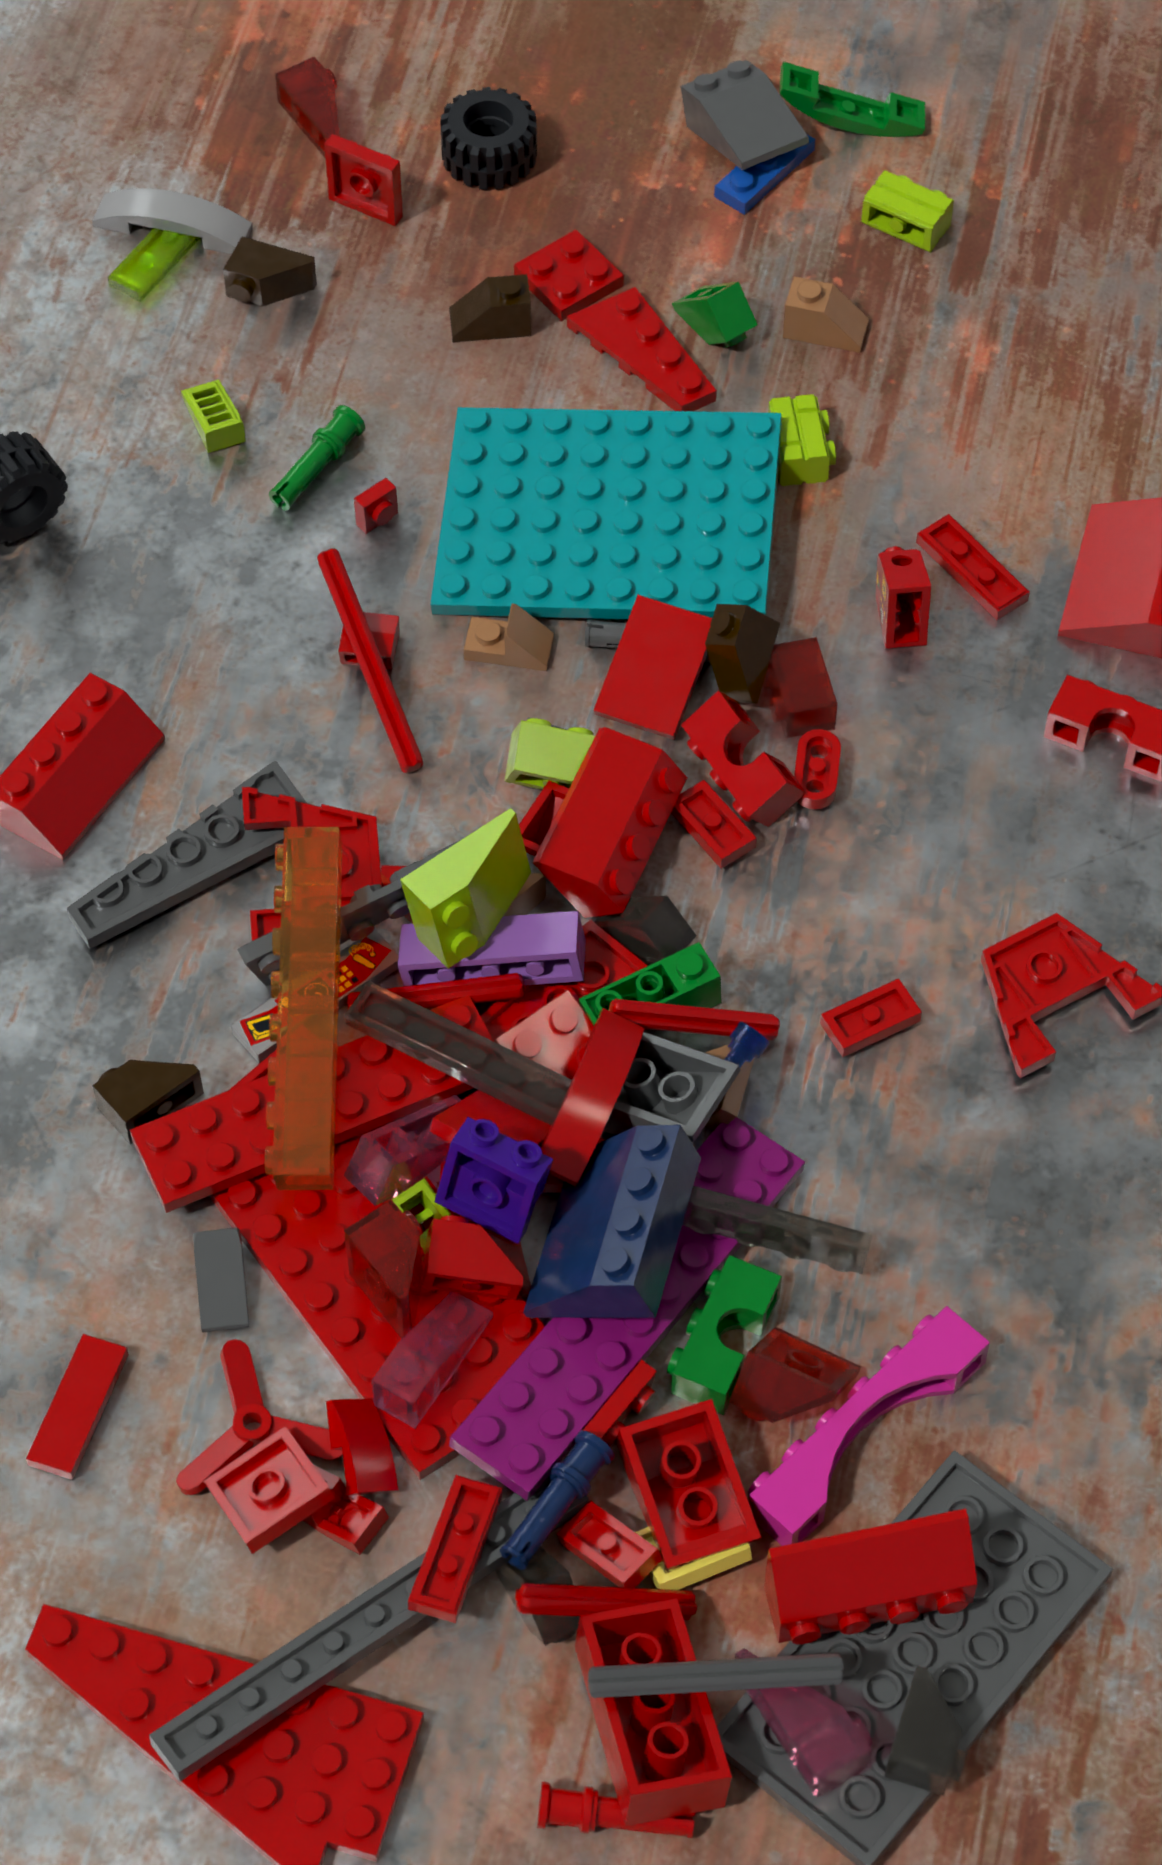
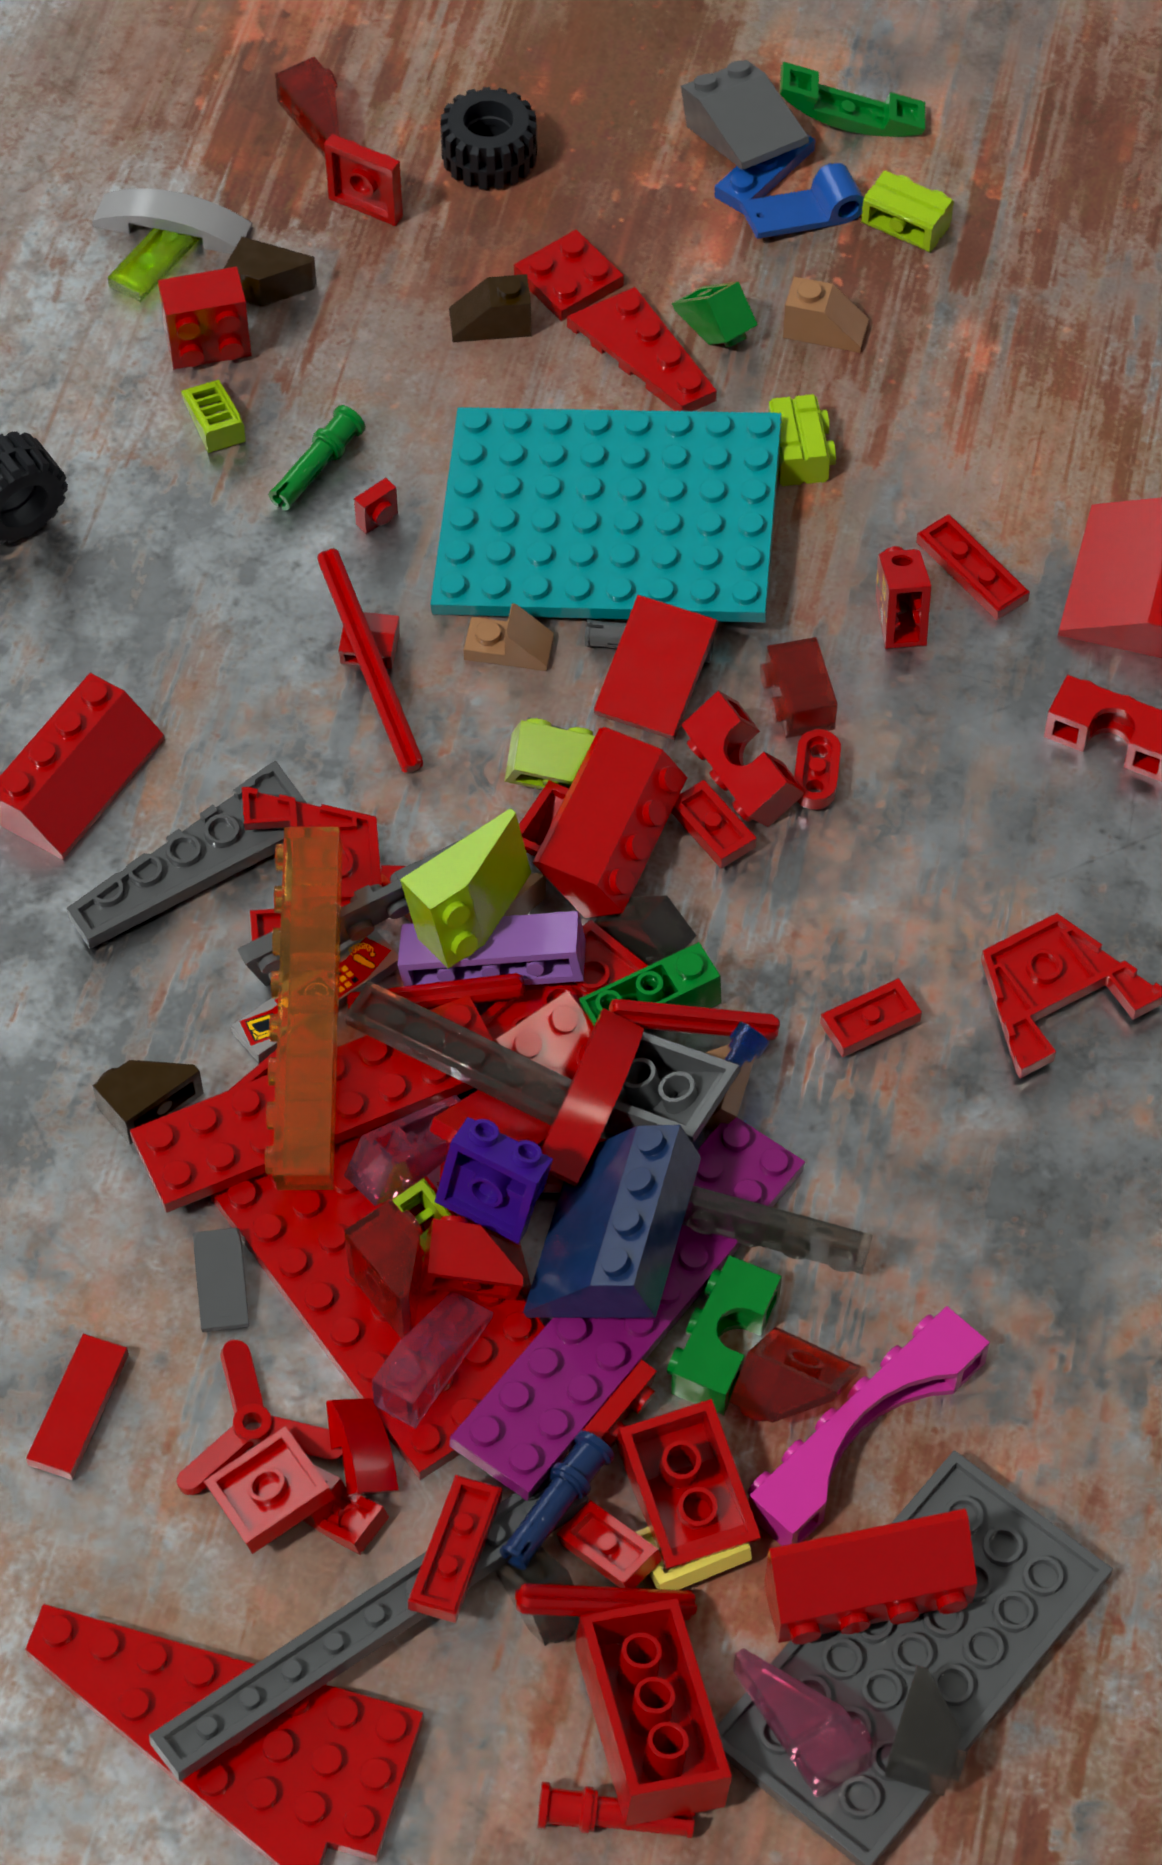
(205, 317): none -> red brick
(715, 1675): dark grey axle -> none
(740, 650): dark brown slope -> none
(829, 202): none -> blue door

